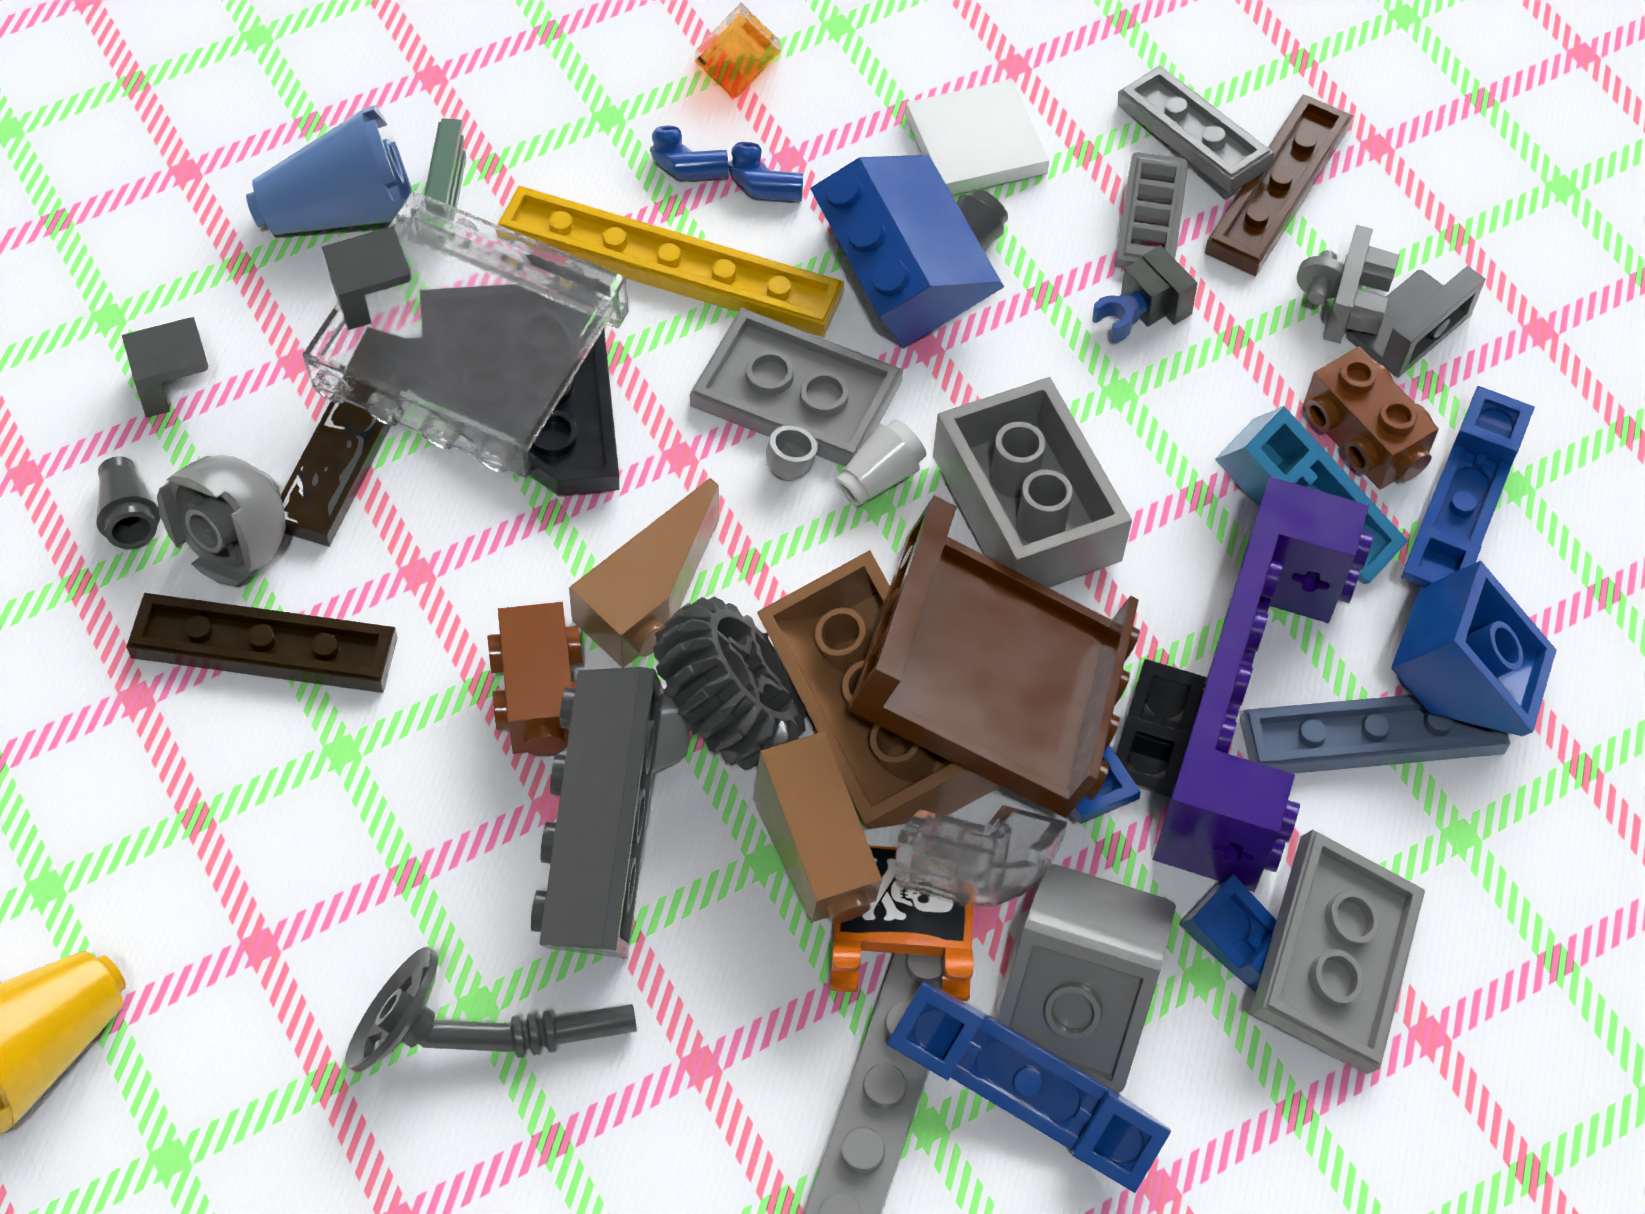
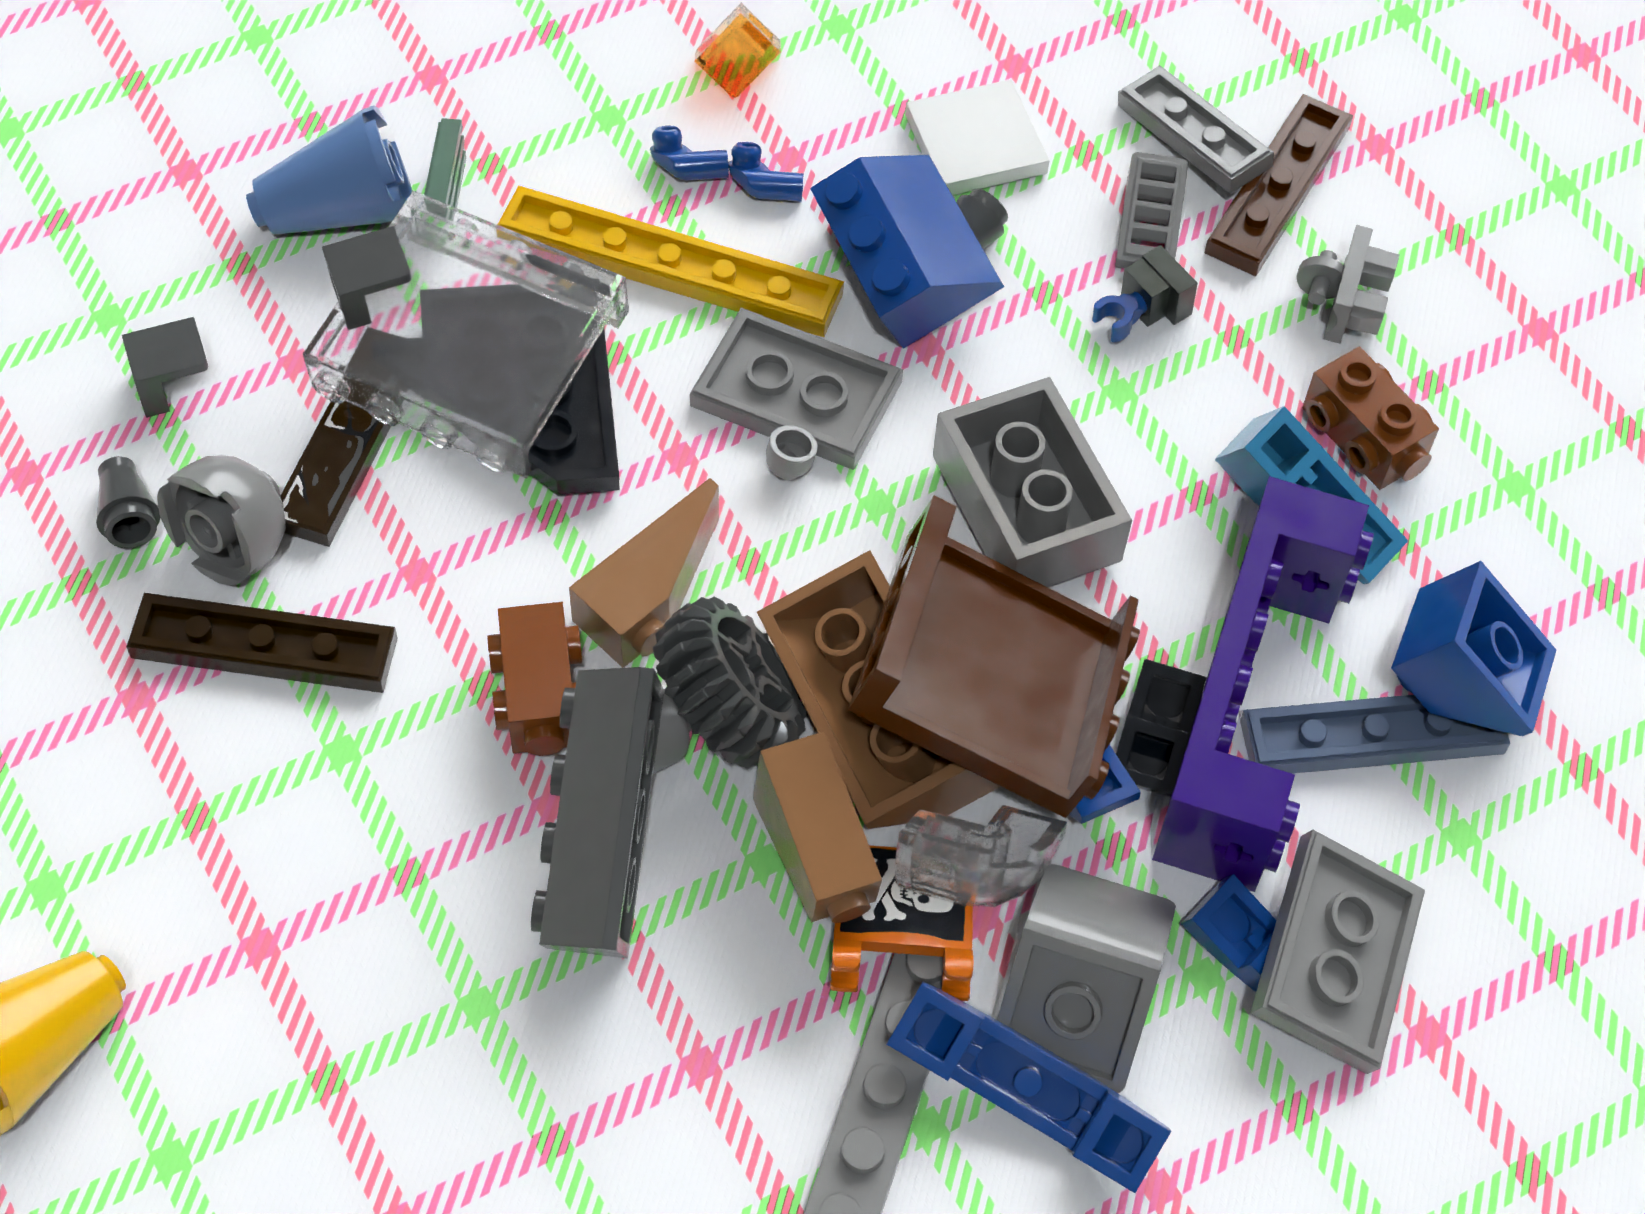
(402, 1016): dark grey dish -> none
(881, 462): white cone -> none
(1419, 318): panel -> none
(1468, 487): blue slope -> none

